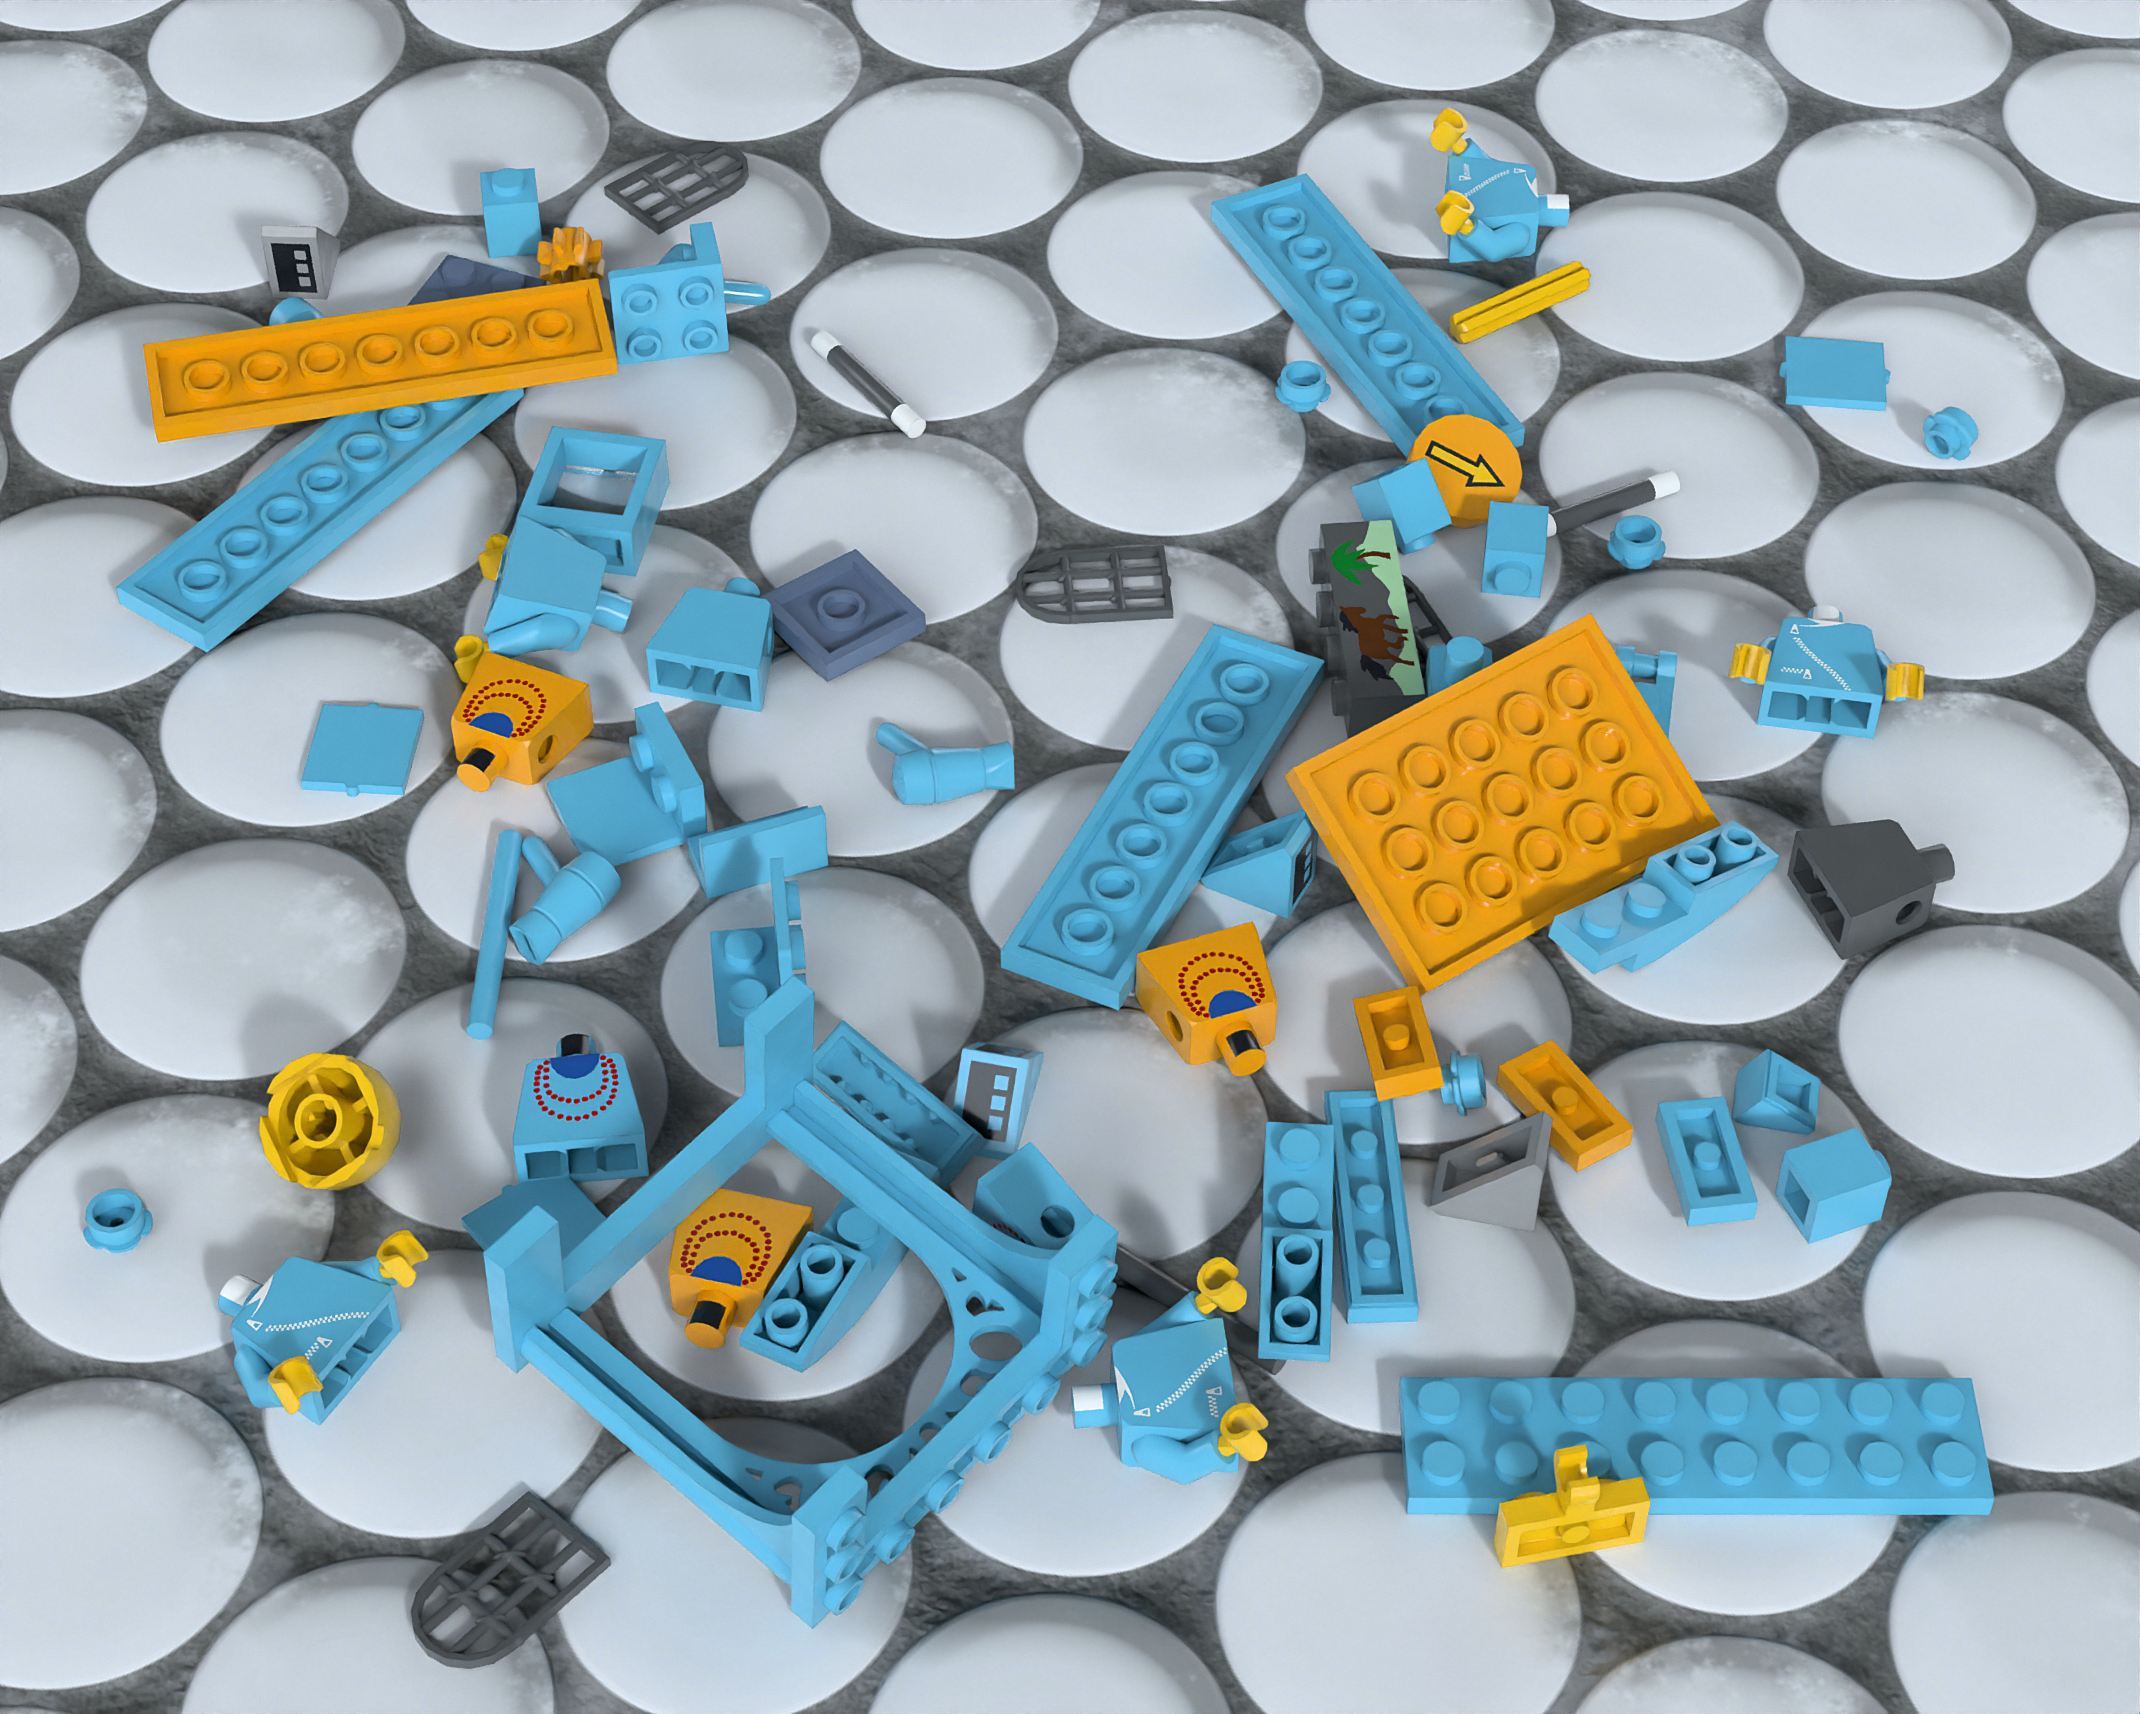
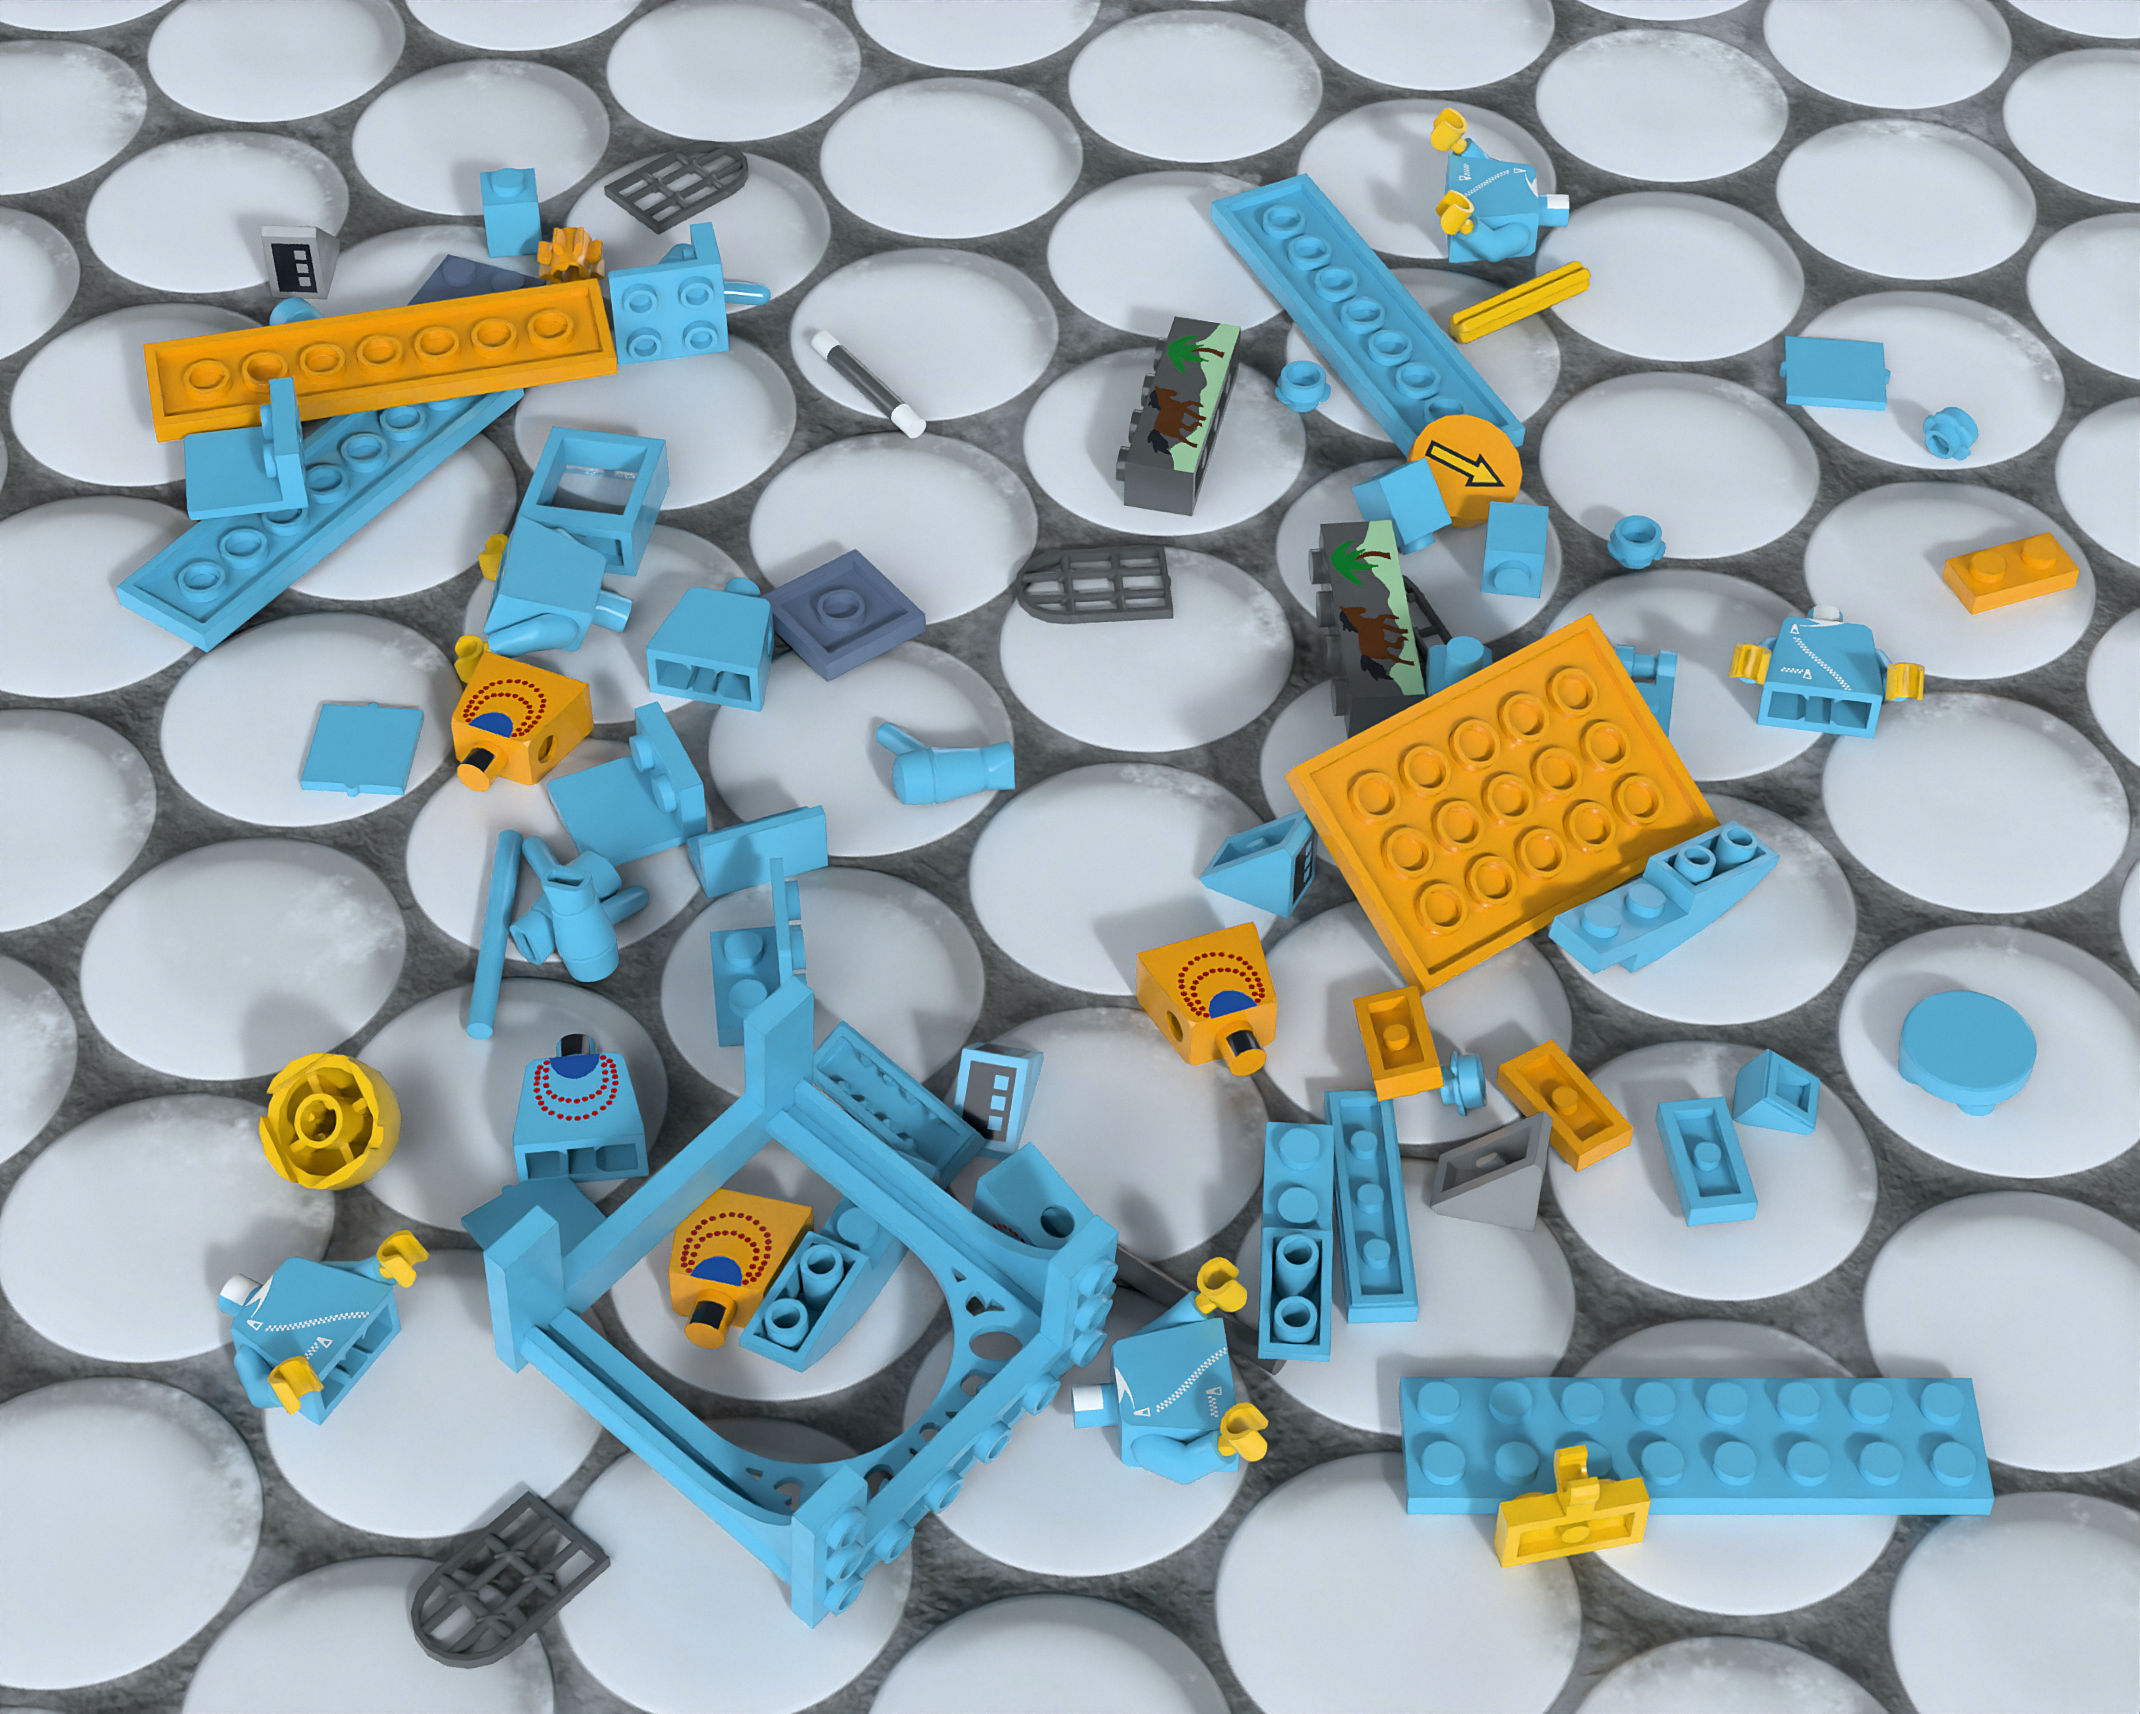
(114, 1209): medium azure plate -> none
(250, 466): none -> medium azure bracket
(584, 924): none -> medium azure piece
(1162, 816): medium azure plate -> none
(1179, 416): none -> dark grey brick
(1612, 502): dark grey bar -> none
(1833, 1185): medium azure brick -> none
(1866, 881): dark grey torso -> none
(1967, 1049): none -> medium azure tile
(2010, 573): none -> light orange plate

